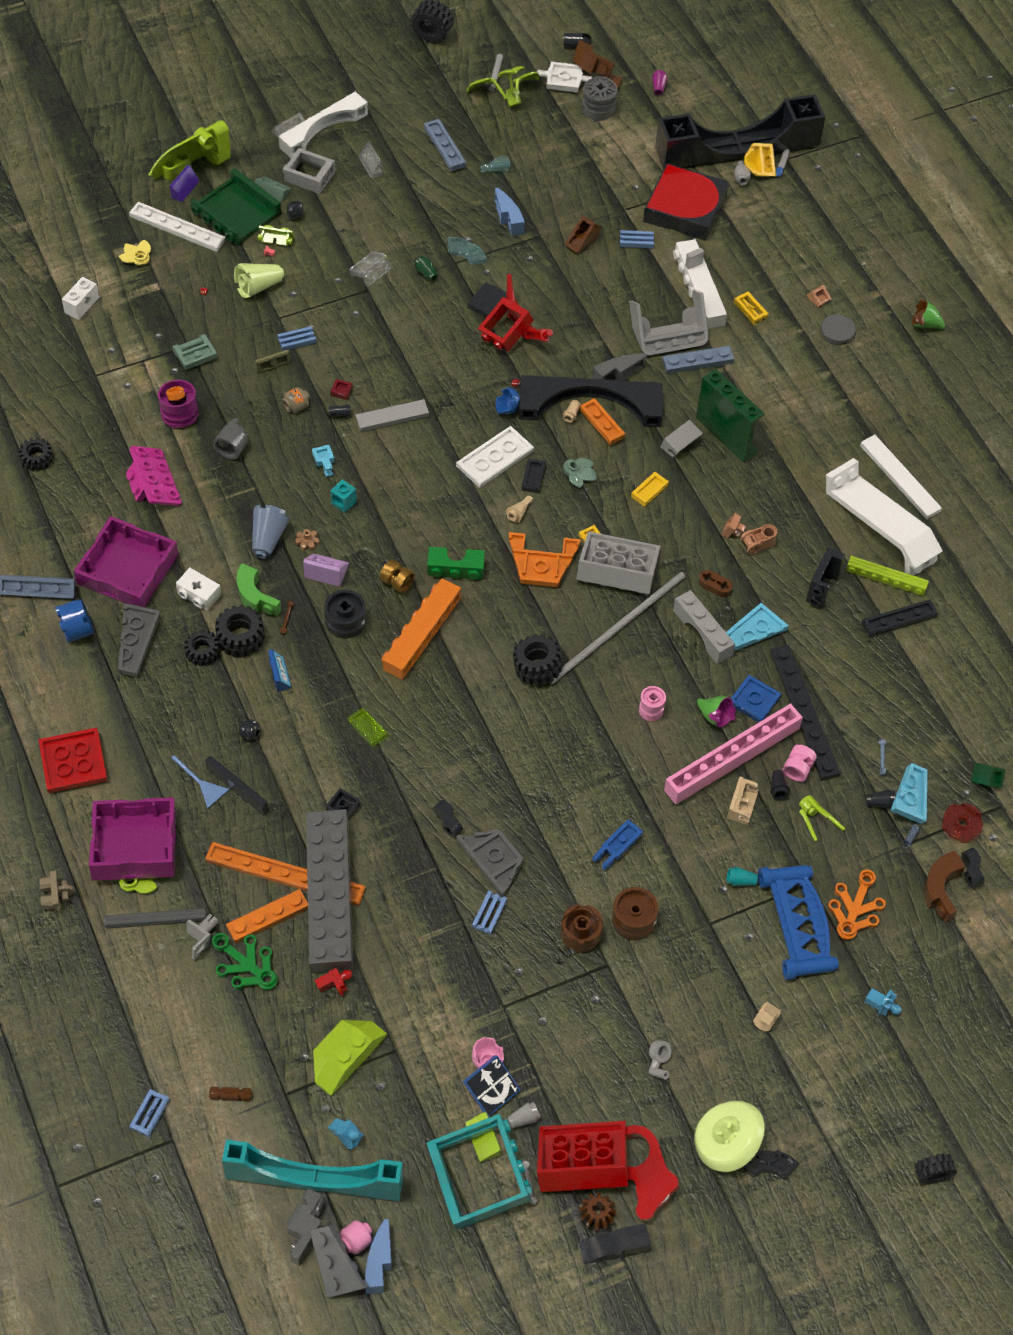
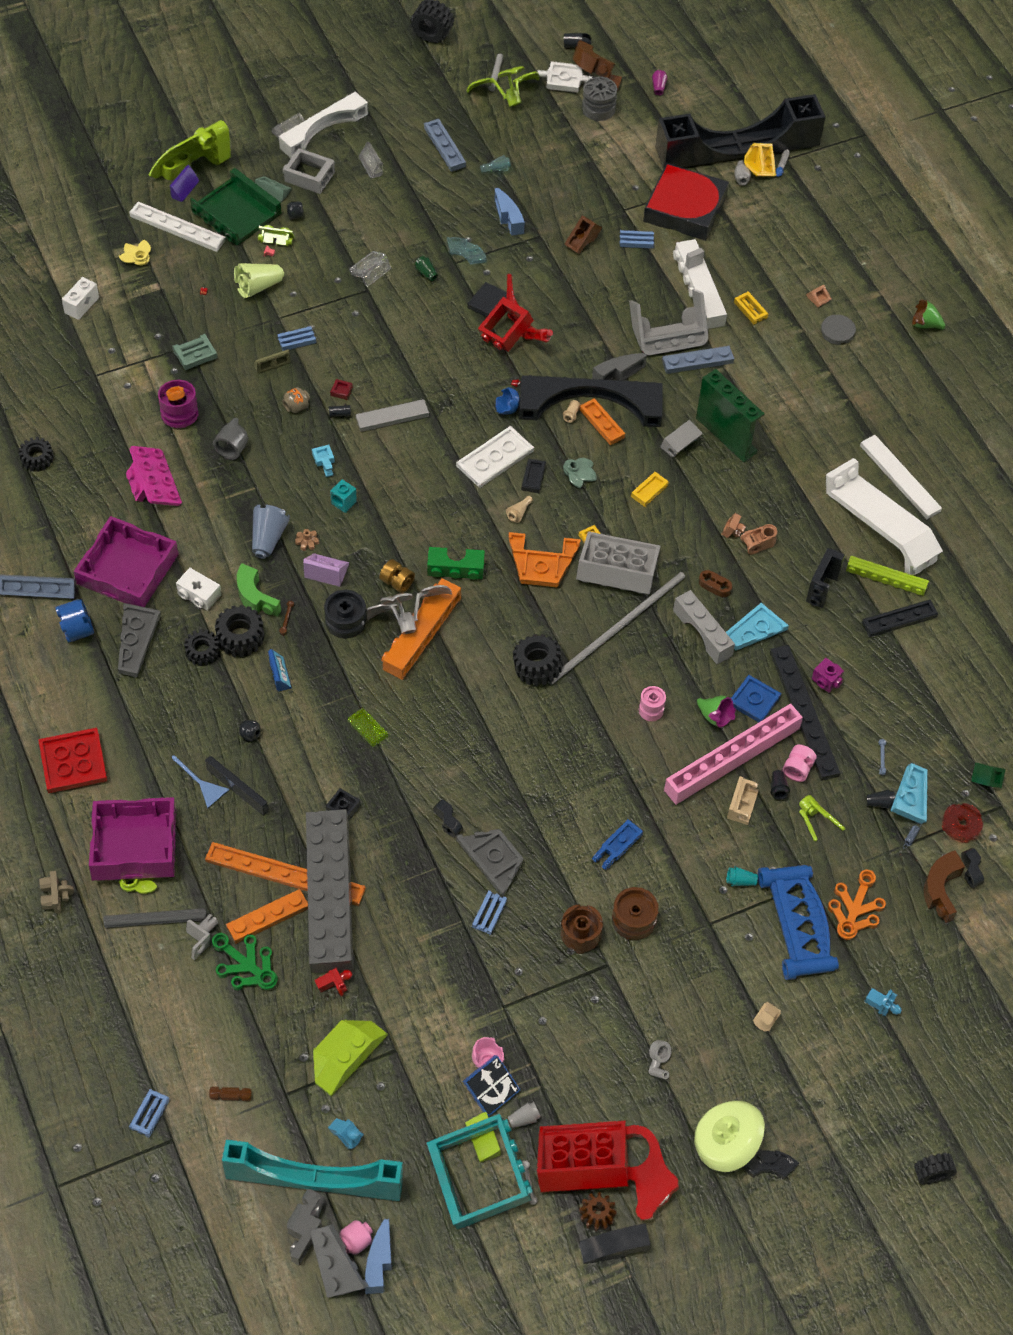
(405, 620): none -> light grey plant
(828, 675): none -> magenta brick

